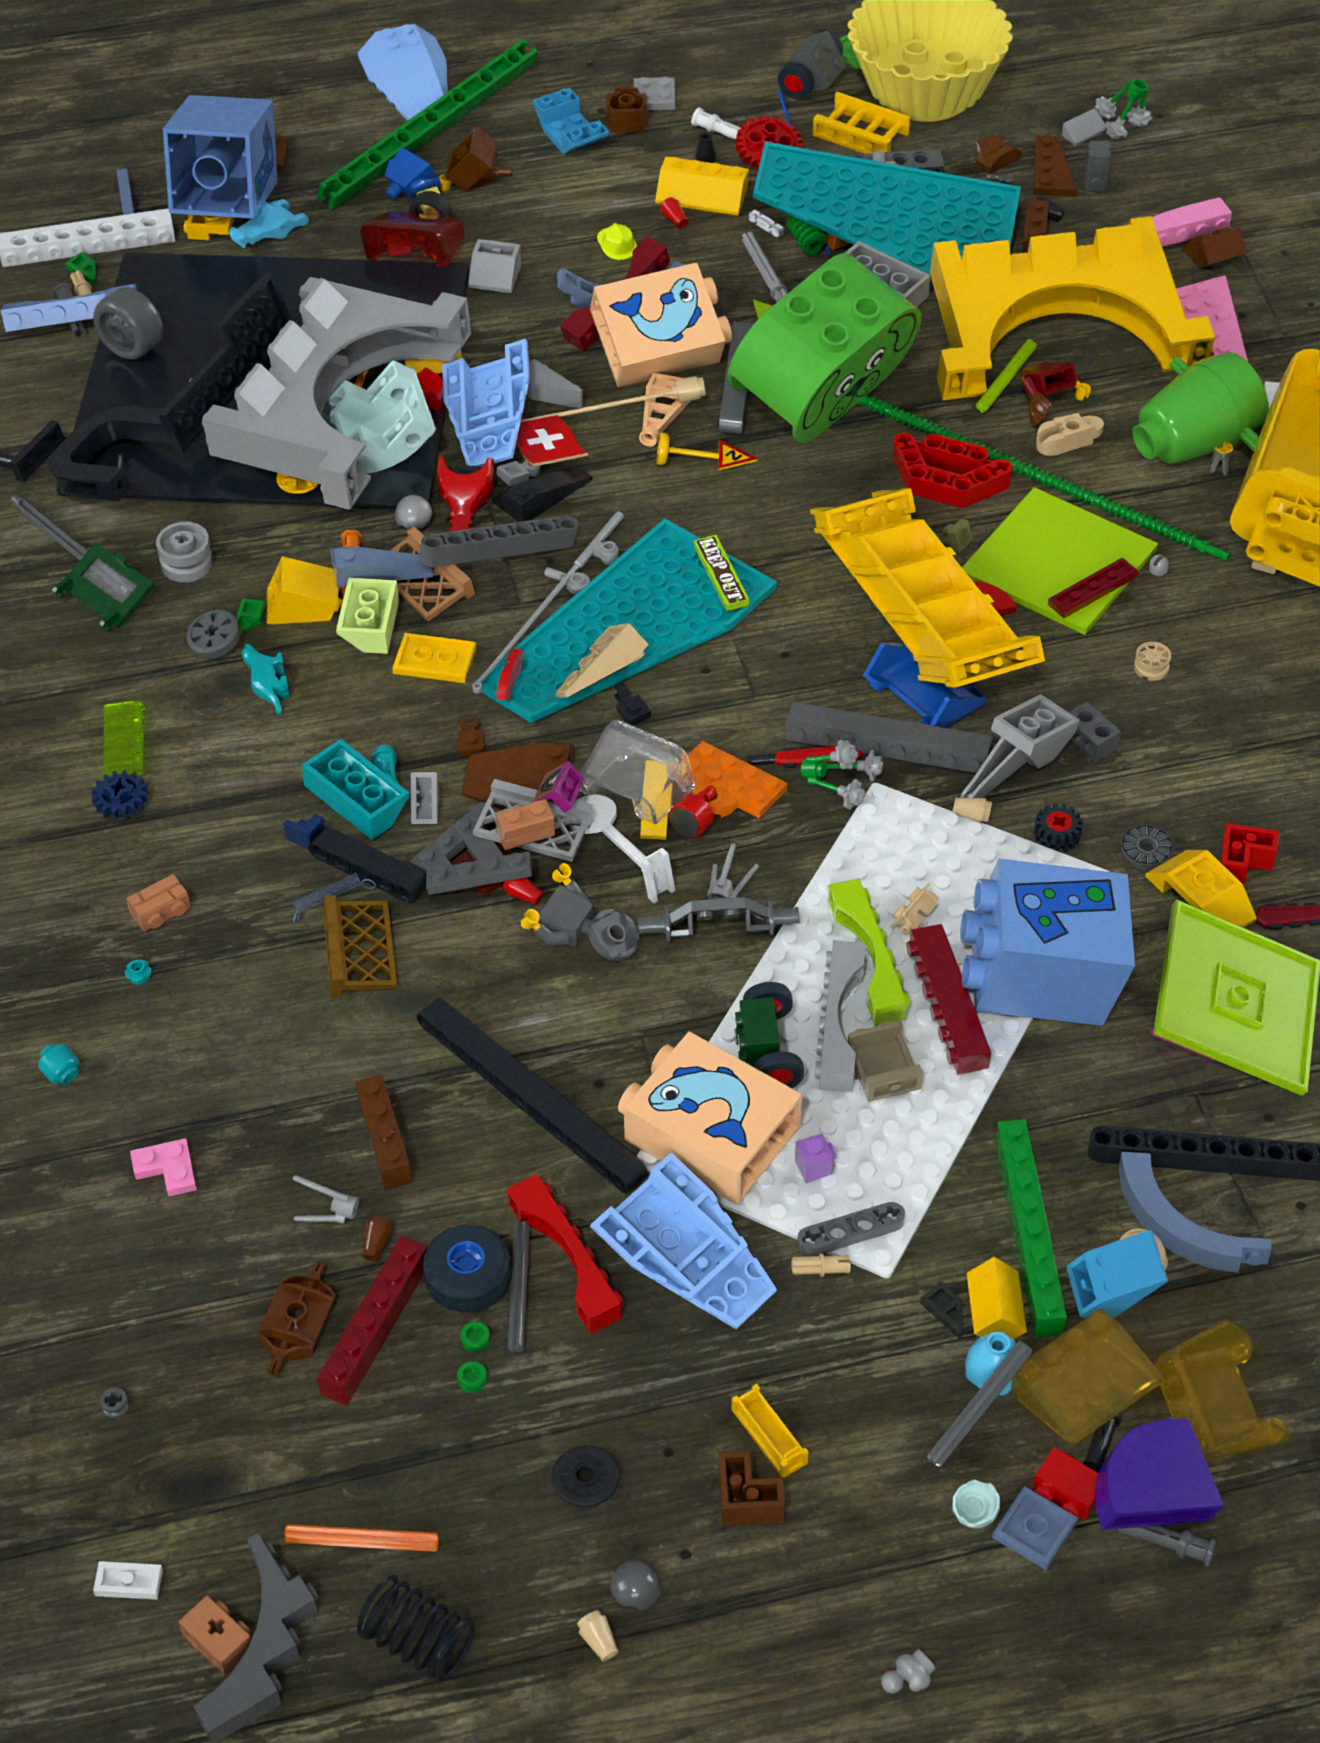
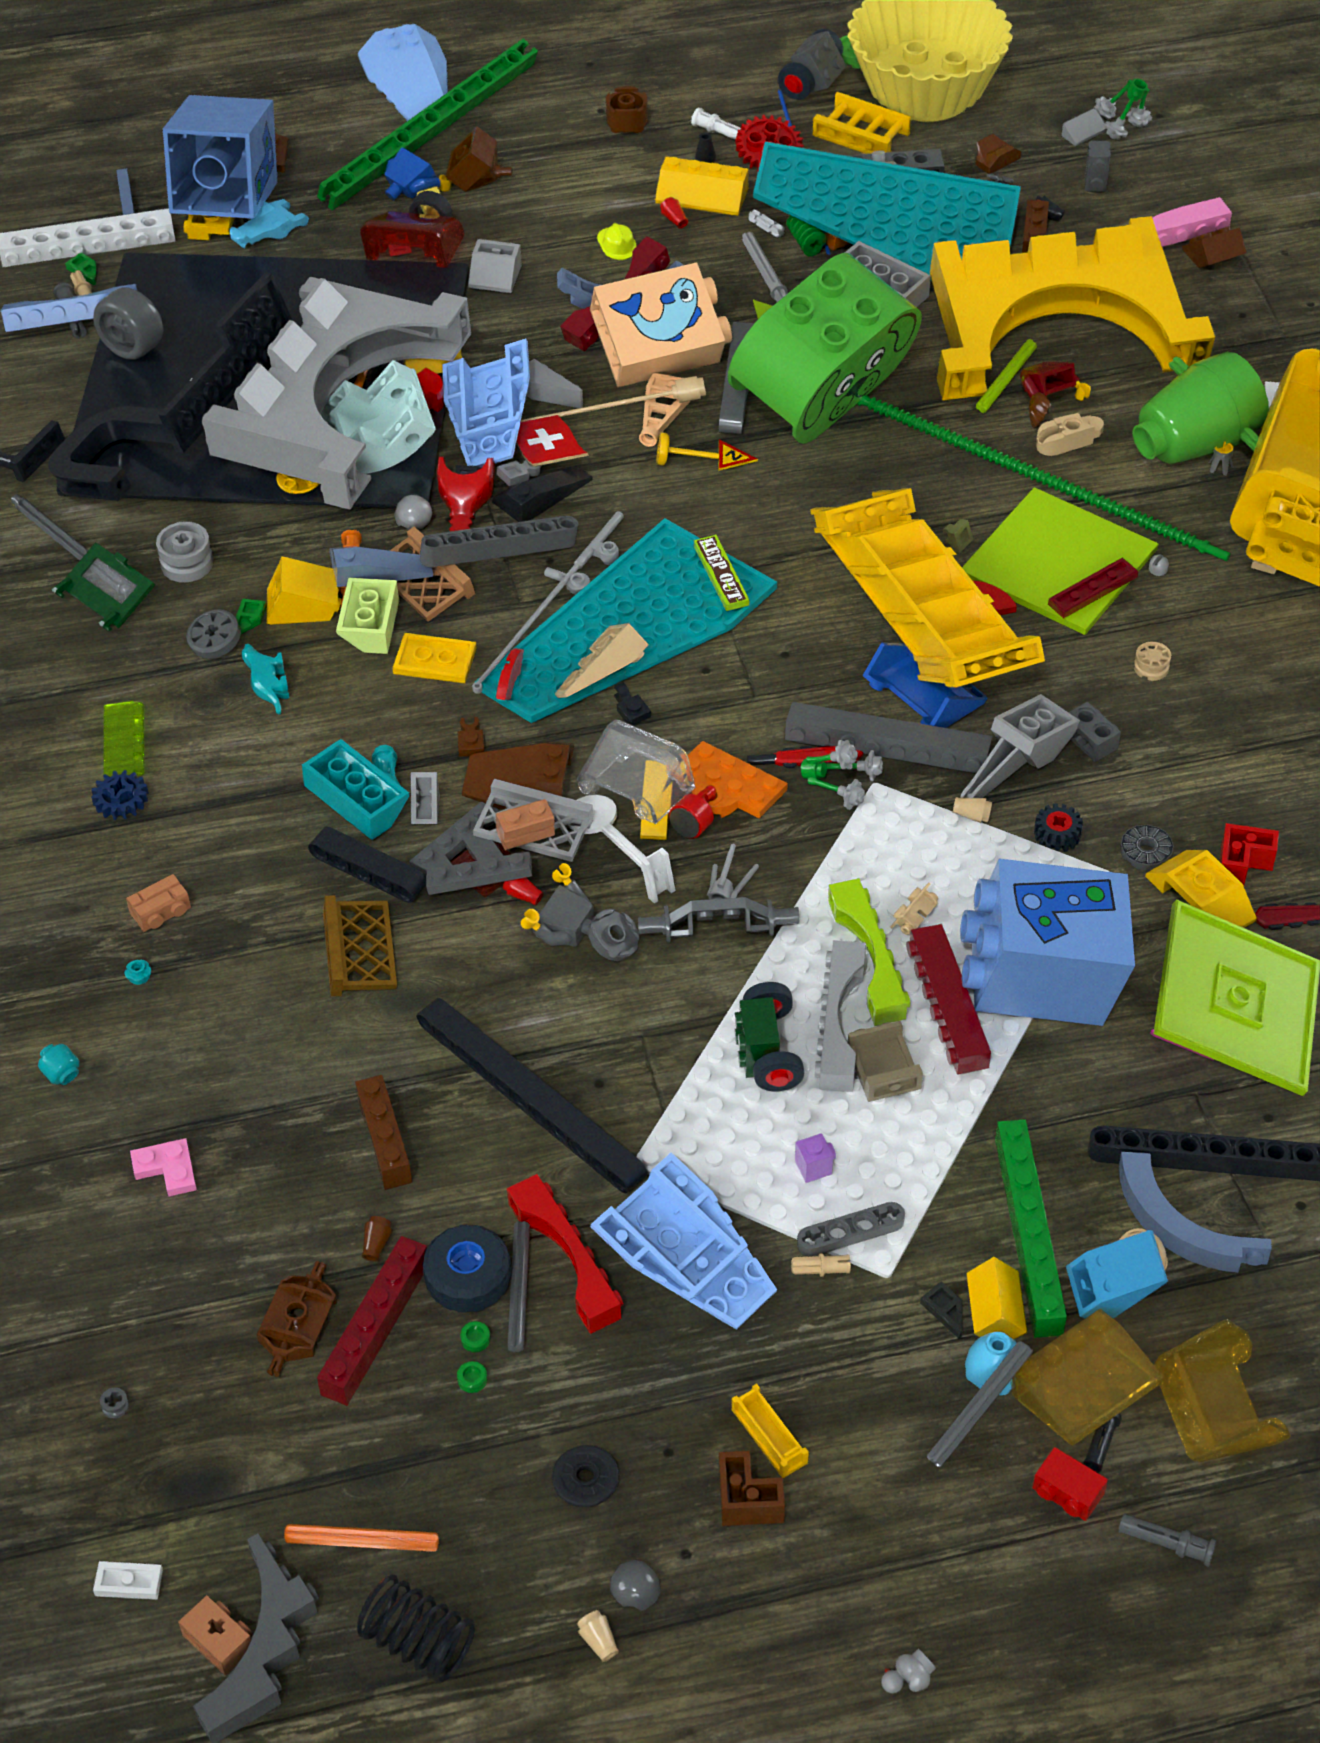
(299, 912): sand blue piece -> none
(303, 832): dark blue panel -> none
(343, 1204): light grey plant -> none
(561, 786): magenta panel -> none
(565, 124): dark azure slope -> none
(659, 92): light grey plate -> none
(711, 1115): light nougat brick -> none
(976, 1504): light aqua hair -> none
(979, 476): red piece -> none
(1035, 1527): sand blue tile -> none
(1051, 169): reddish brown wing -> none
(1156, 1479): dark purple brick -> none
(1214, 300): bright pink wing -> none

